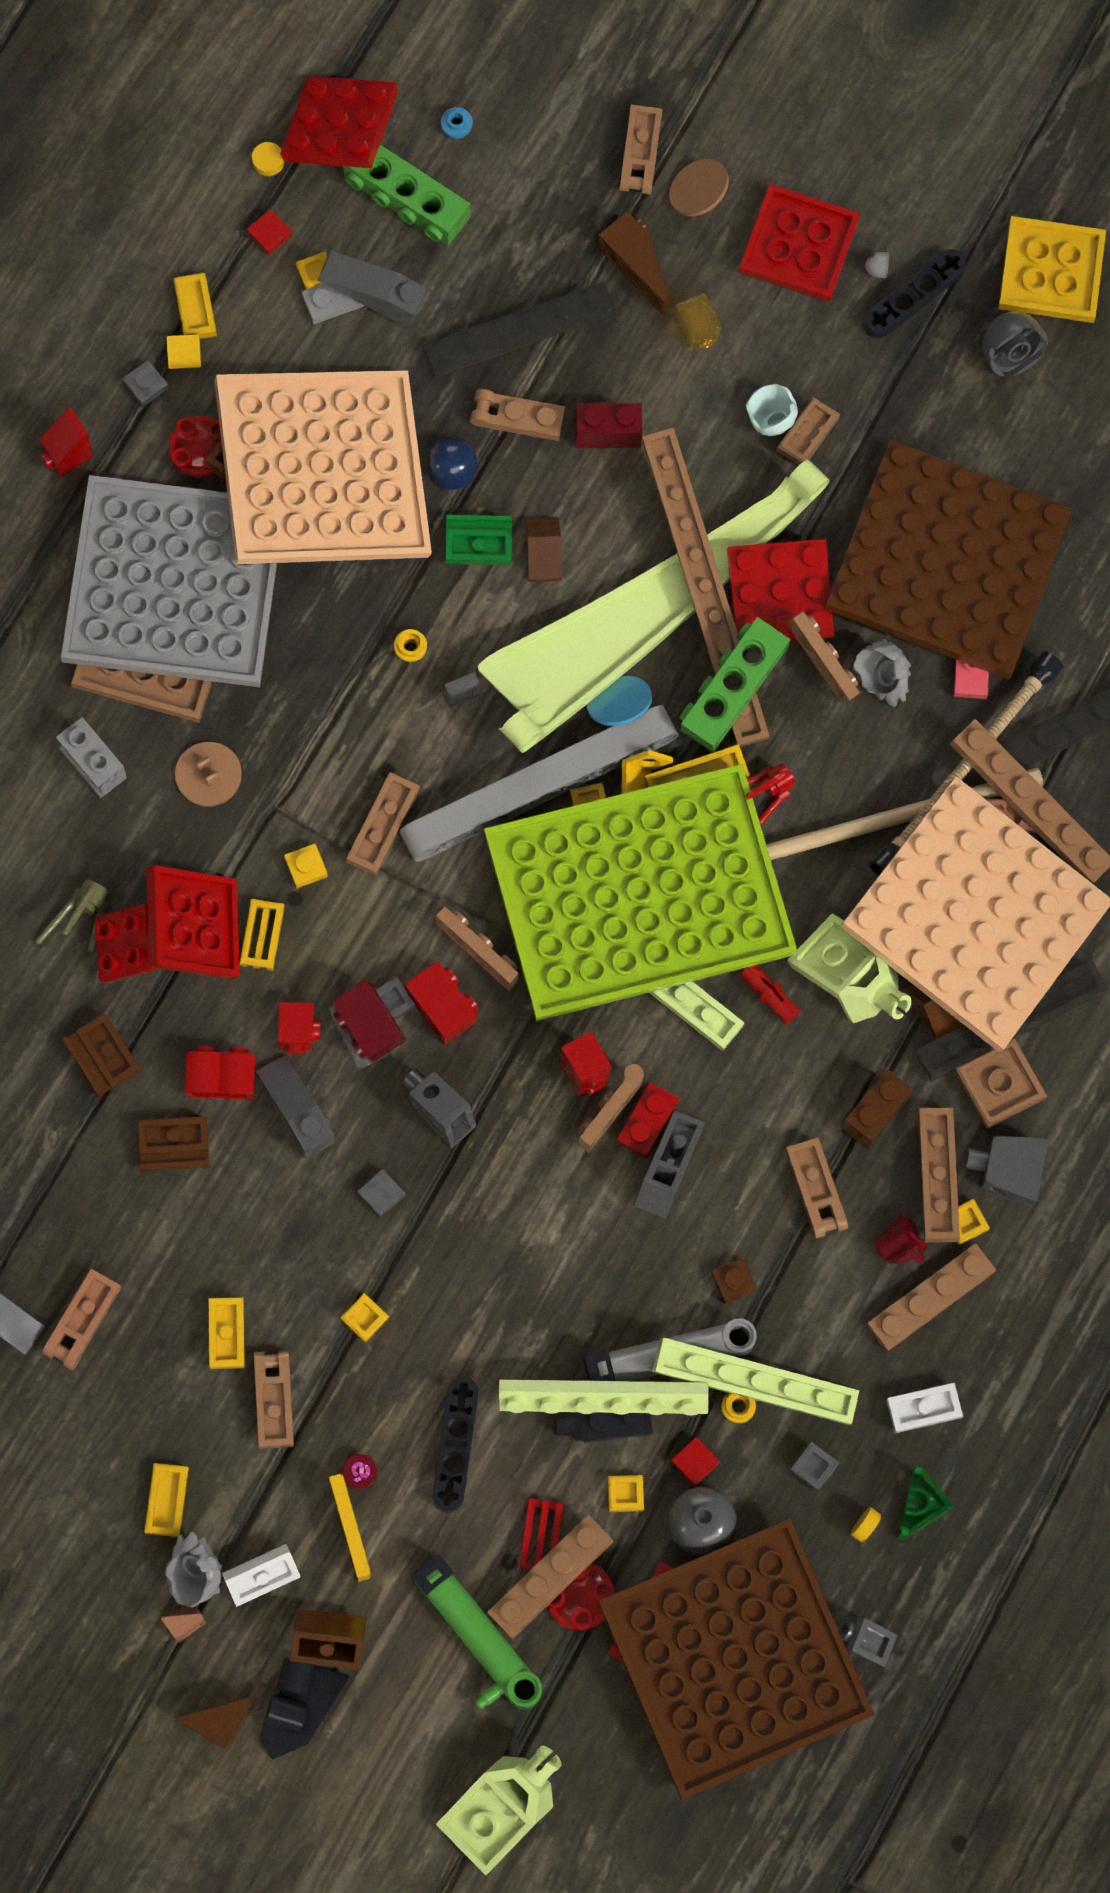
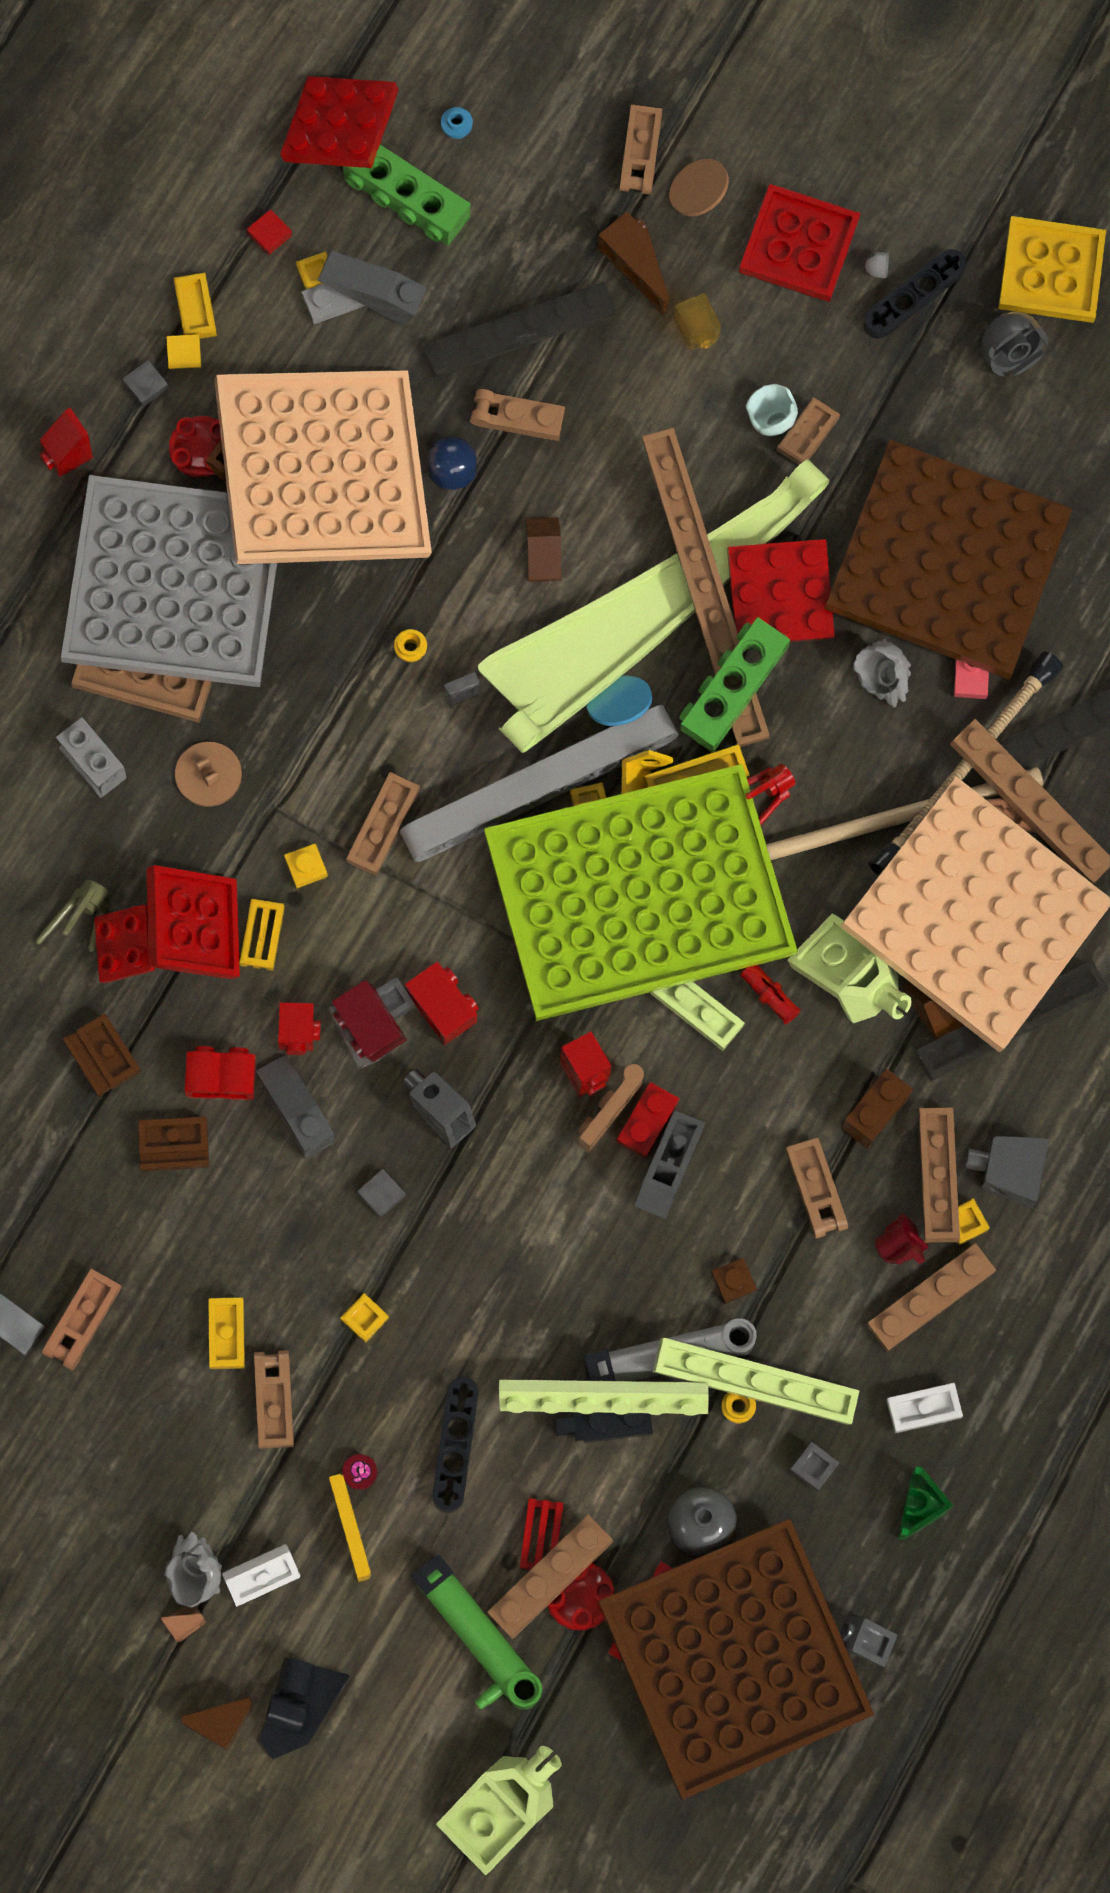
(166, 1500): yellow tile -> none
(267, 159): yellow tile -> none
(328, 1639): reddish brown brick -> none
(478, 539): green plate -> none
(478, 947): medium nougat plate -> none
(608, 425): dark red brick -> none
(625, 1493): yellow tile -> none
(695, 1461): red tile -> none
(823, 656): medium nougat plate -> none
(866, 1524): yellow tile -> none
(1000, 1084): medium nougat plate -> none

